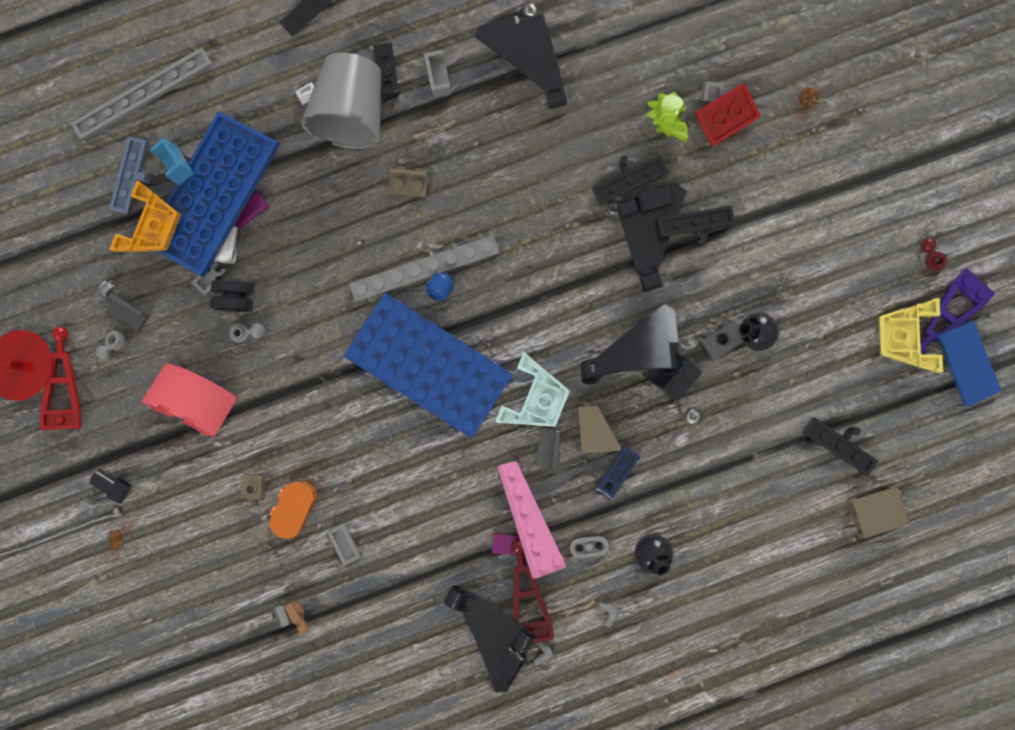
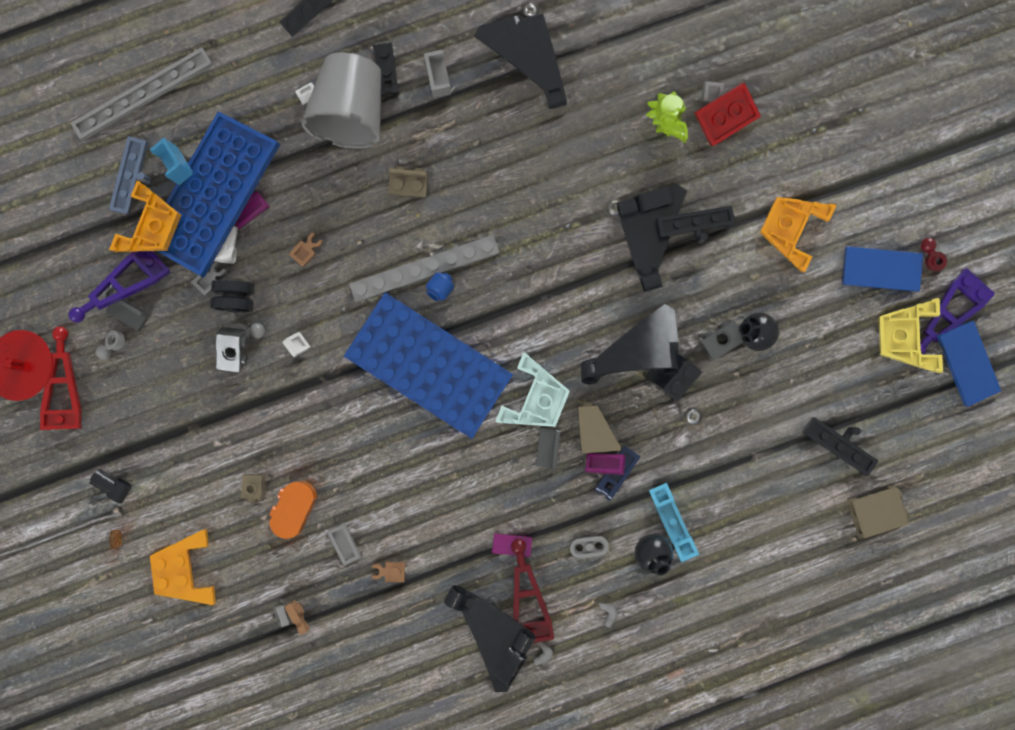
(145, 260): none -> dark purple plate
(173, 571): none -> light orange wing
(189, 397): coral panel -> none
(225, 357): none -> brick
(296, 344): none -> white plate
(303, 252): none -> medium nougat plate
(392, 571): none -> medium nougat plate
(534, 534): bright pink wing -> none
(605, 463): none -> magenta tile
(629, 179): black plate -> none
(673, 522): none -> medium azure slope
(786, 224): none -> light orange wing
(808, 97): clear orange tile -> none
(882, 269): none -> blue tile

